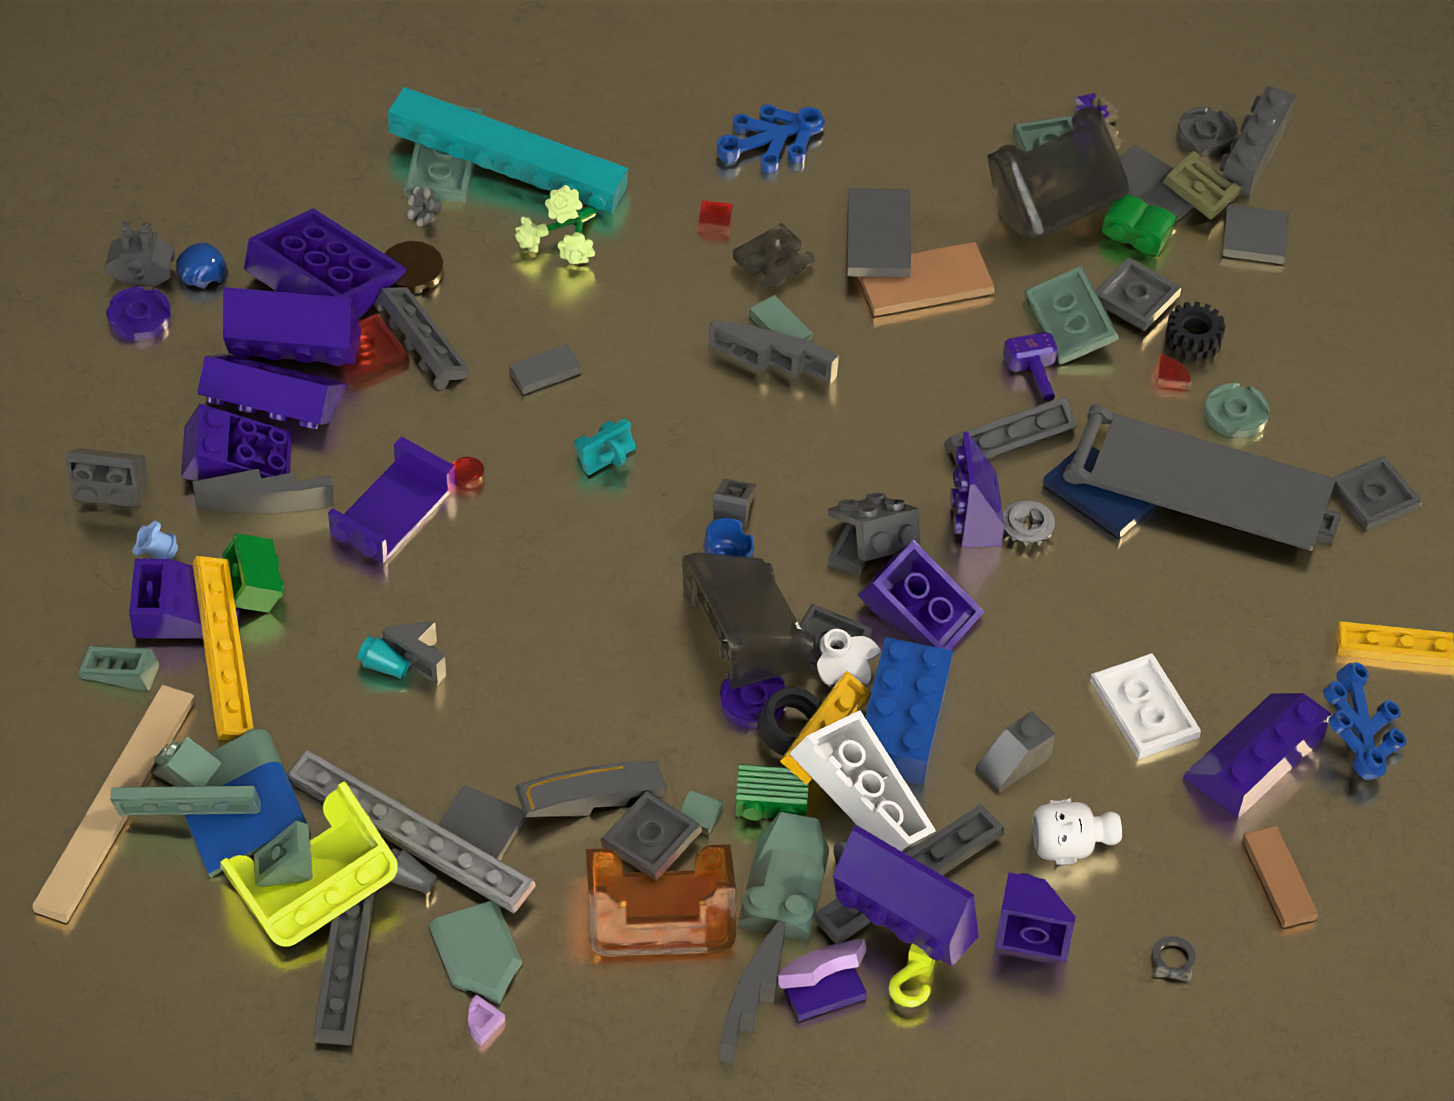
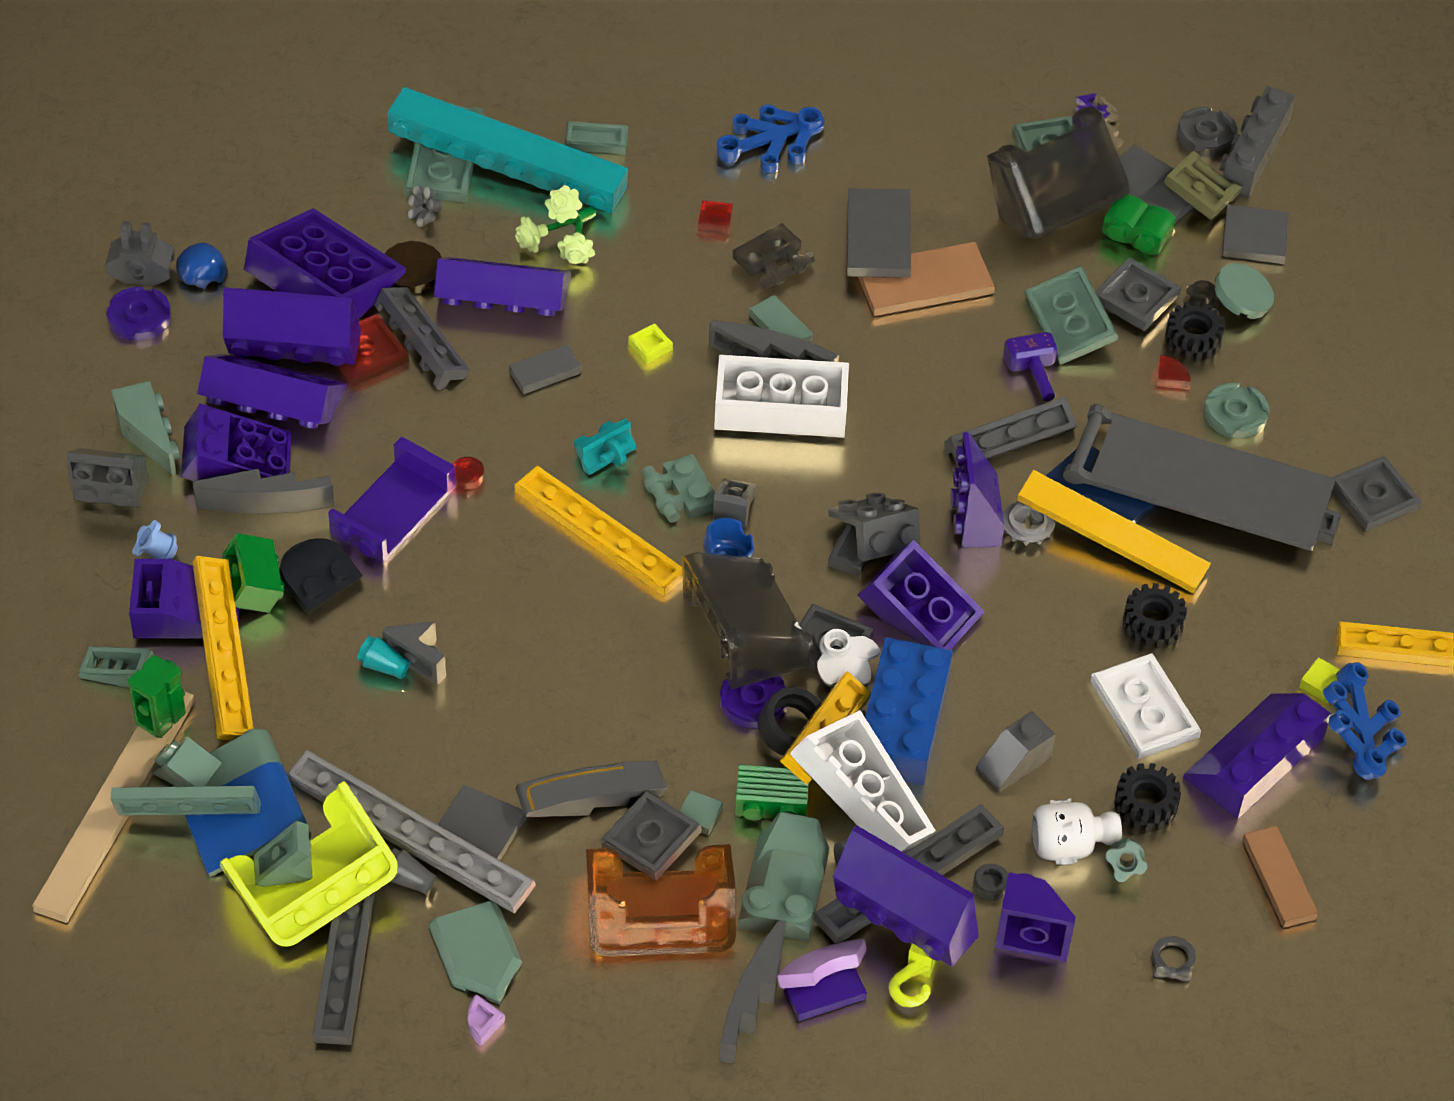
(142, 423): none -> sand green slope
(157, 695): none -> green brick
(317, 572): none -> black slope
(501, 284): none -> dark purple slope
(597, 137): none -> sand green tile
(600, 530): none -> yellow tile
(650, 343): none -> neon yellow tile
(689, 484): none -> sand green plate
(781, 396): none -> white brick
(990, 882): none -> dark grey tile
(1113, 531): none -> yellow tile
(1122, 868): none -> sand green brick
(1141, 812): none -> black tyre
(1152, 630): none -> black tyre
(1202, 292): none -> clear smoke plate
(1244, 290): none -> sand green tile
(1318, 678): none -> neon yellow tile

